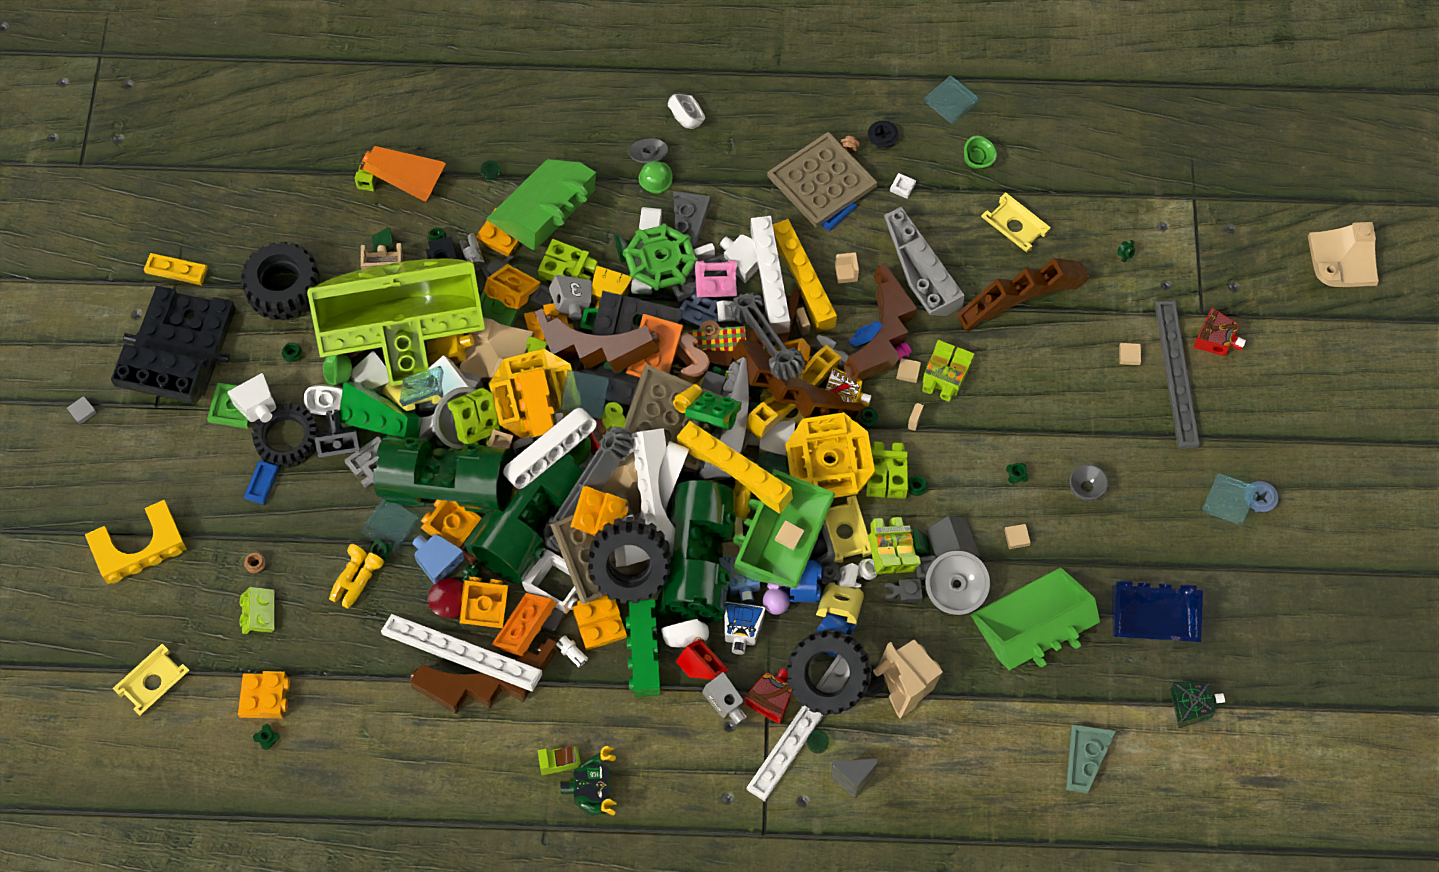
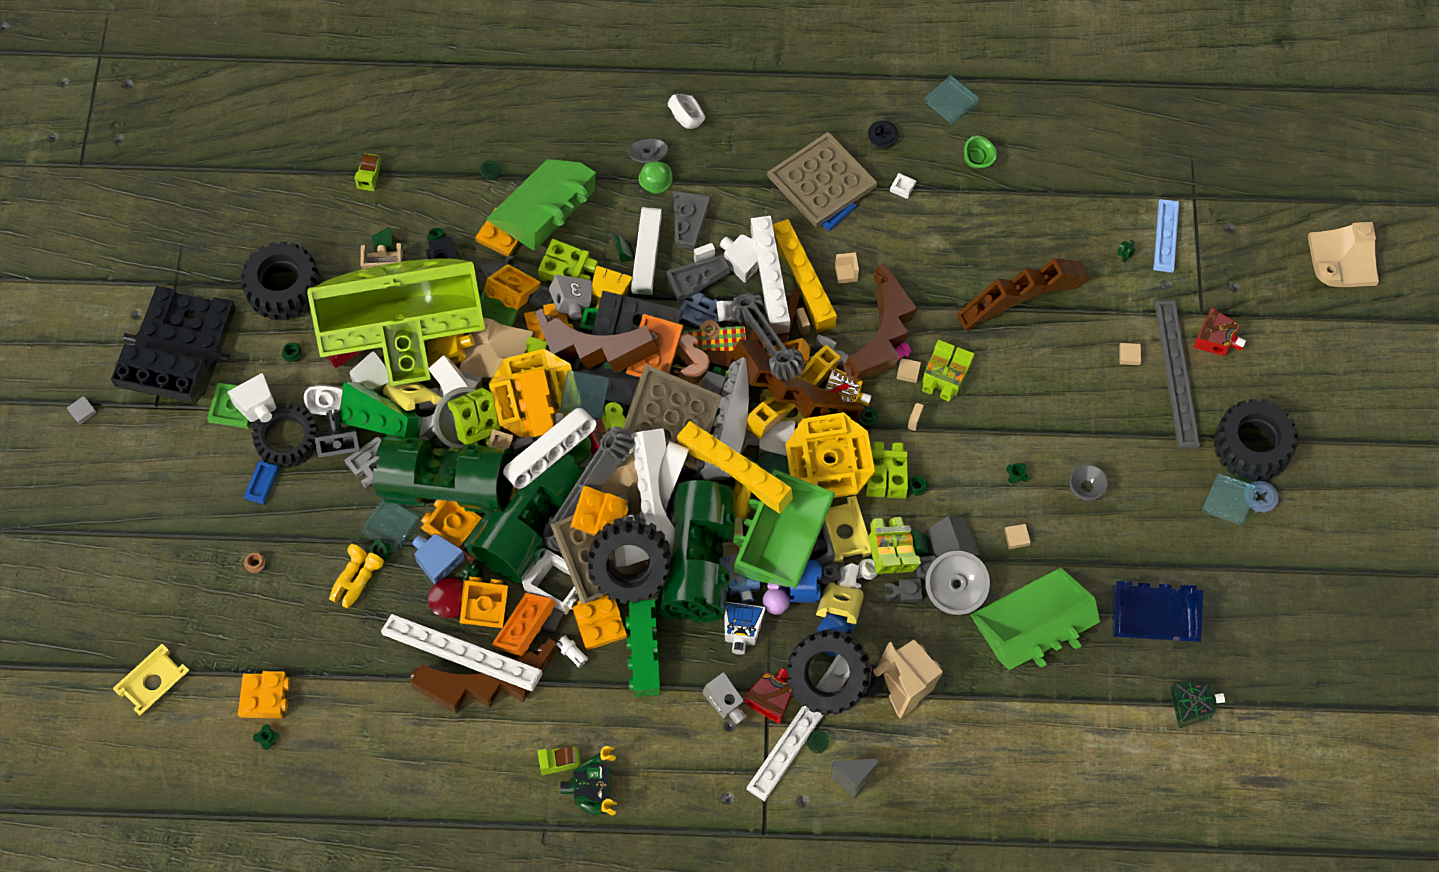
(164, 544): yellow arch -> none
(176, 269): yellow tile -> none
(257, 610): lime bracket -> none
(337, 369): bright green helmet -> none
(406, 171): orange slope -> none
(421, 386): clear light blue tile -> none
(472, 252): light grey hinge -> none
(660, 267): bright green plate -> none
(685, 633): white piece -> none
(686, 397): yellow cone -> none
(700, 661): red slope -> none
(714, 410): green plate -> none
(719, 285): bright pink plate -> none
(789, 535): tan tile -> none
(850, 143): medium nougat plate -> none
(865, 333): blue tile -> none
(922, 267): light grey wedge -> none
(1013, 210): light yellow piece -> none
(1085, 756): sand green wing -> none
(1166, 235): none -> light blue tile
(1264, 418): none -> black tyre

